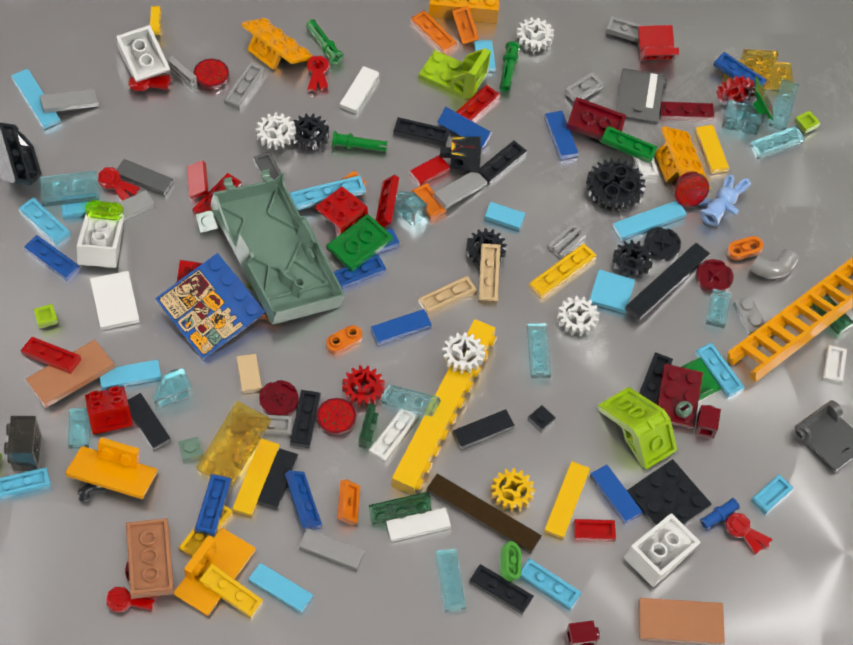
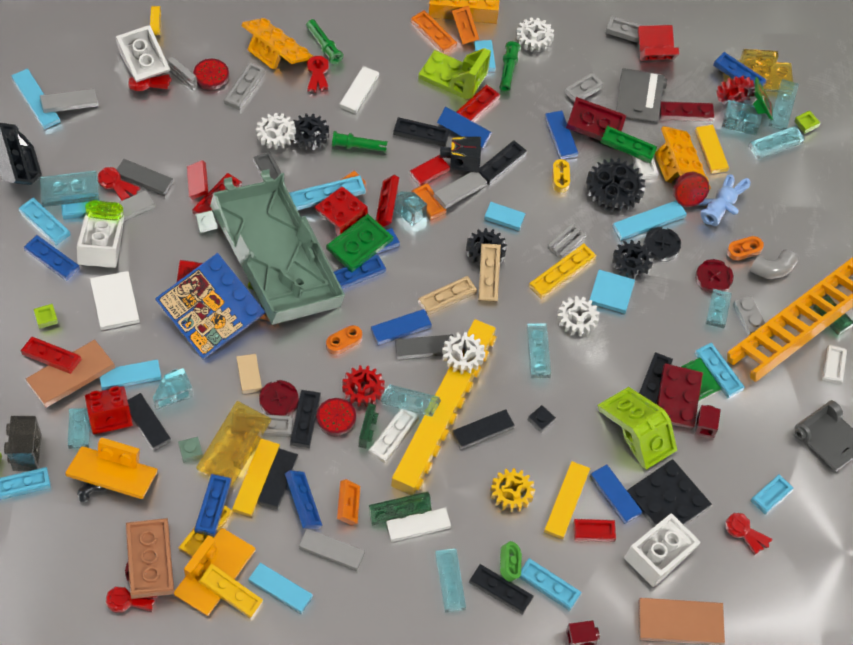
(420, 346): none -> dark grey tile
(483, 513): dark brown tile -> none
(565, 176): none -> yellow beam
(667, 281): black tile -> none
(685, 413): sand green hinge -> none
(719, 514): blue pin -> none

